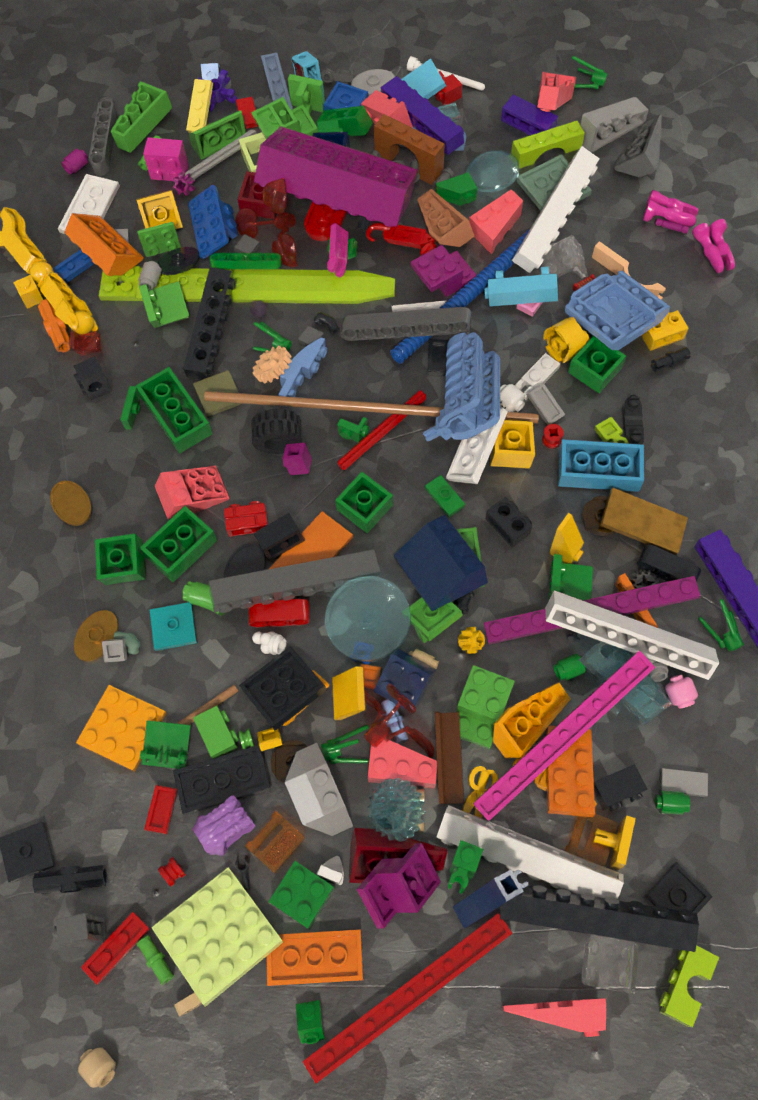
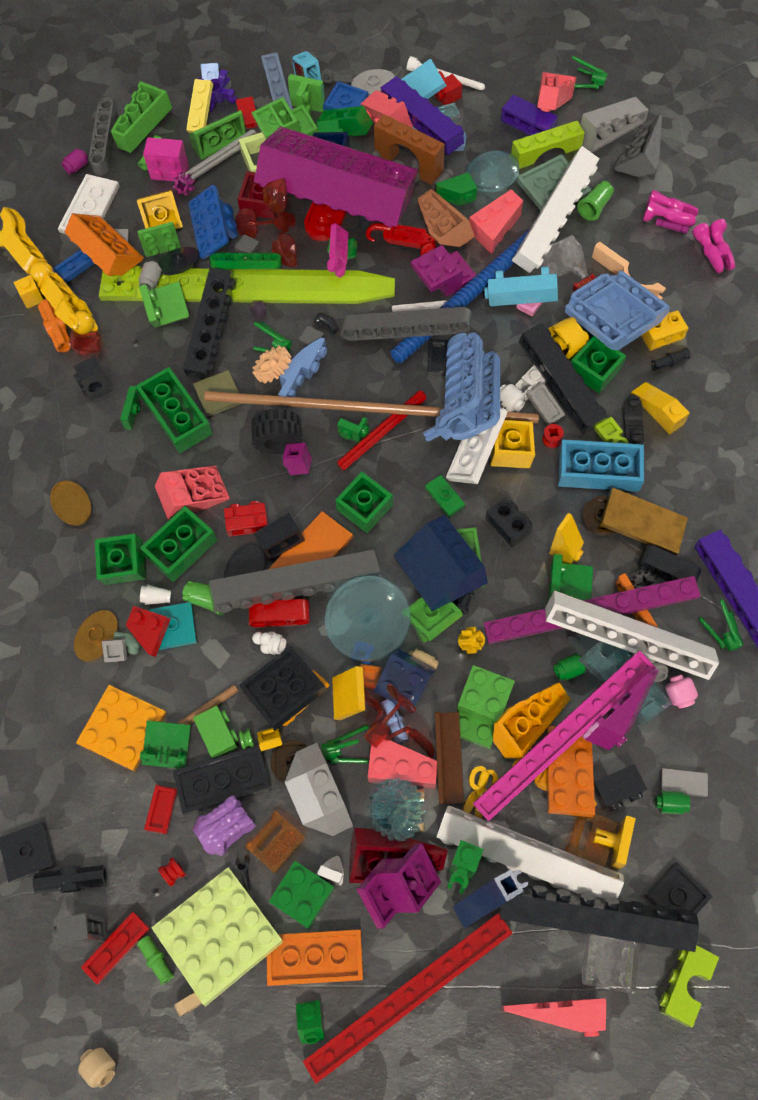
(147, 629): none -> red wing
(154, 595): none -> white cone
(562, 378): none -> black brick
(594, 202): none -> bright green plant
(618, 722): none -> magenta wedge
(662, 407): none -> yellow slope

